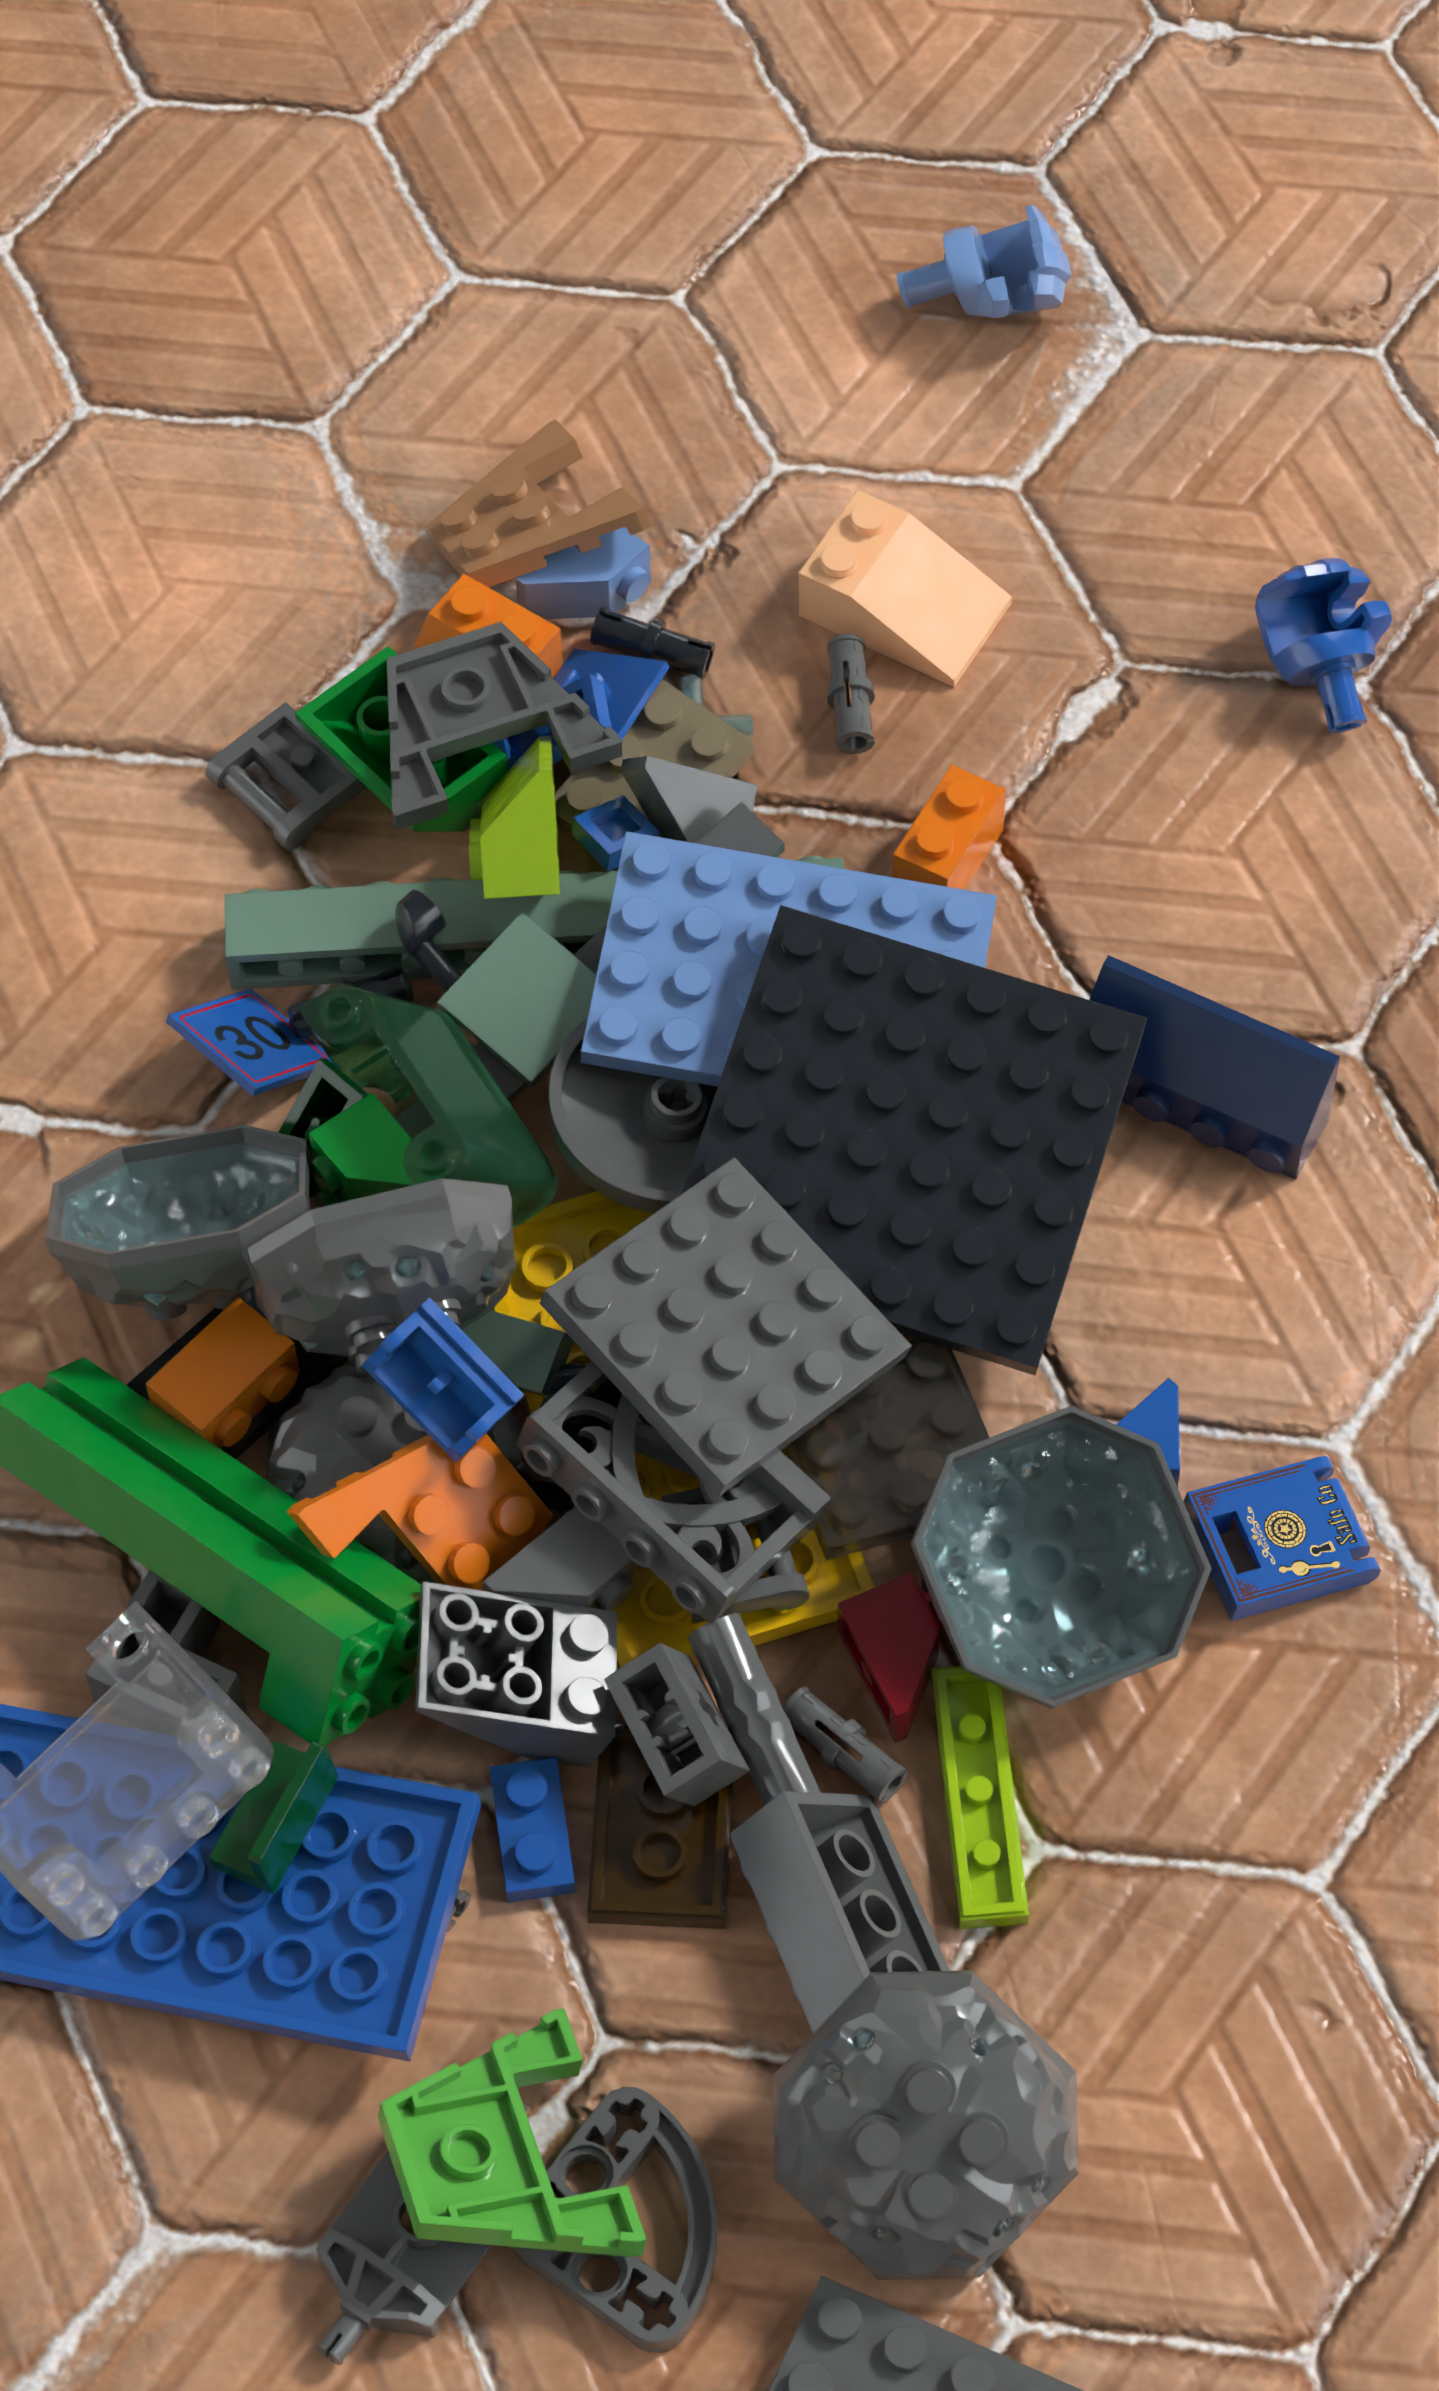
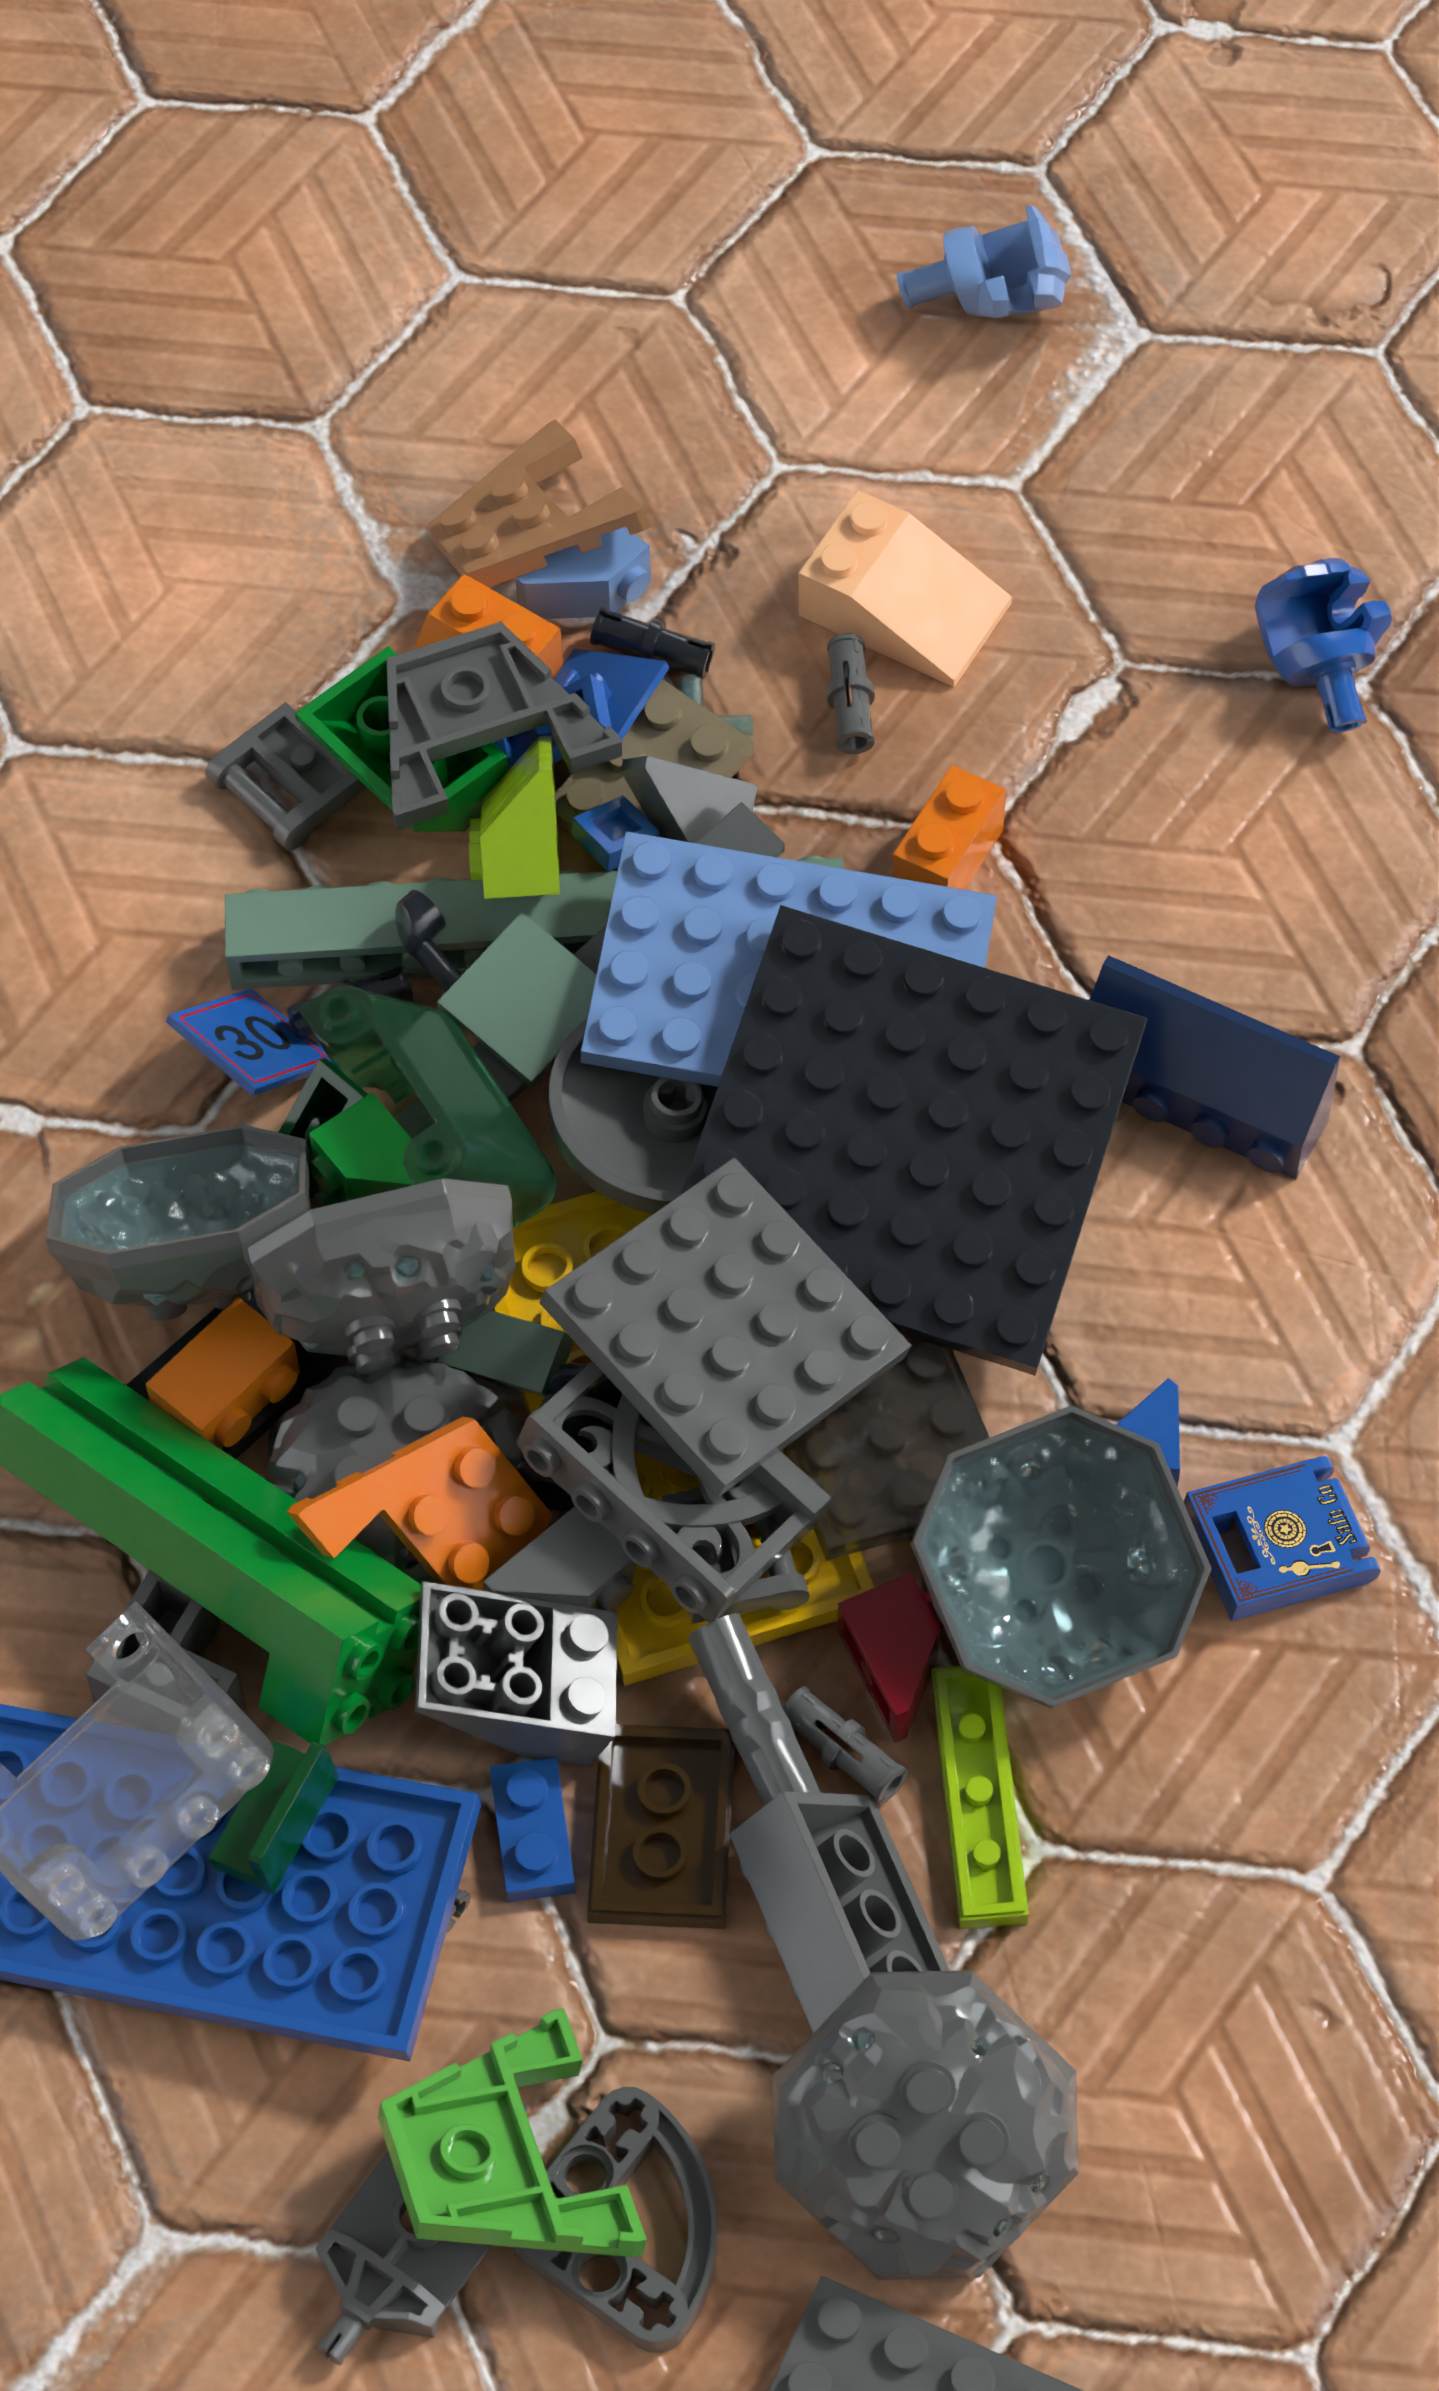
(442, 1379): blue hinge -> none
(676, 1725): dark grey brick -> none

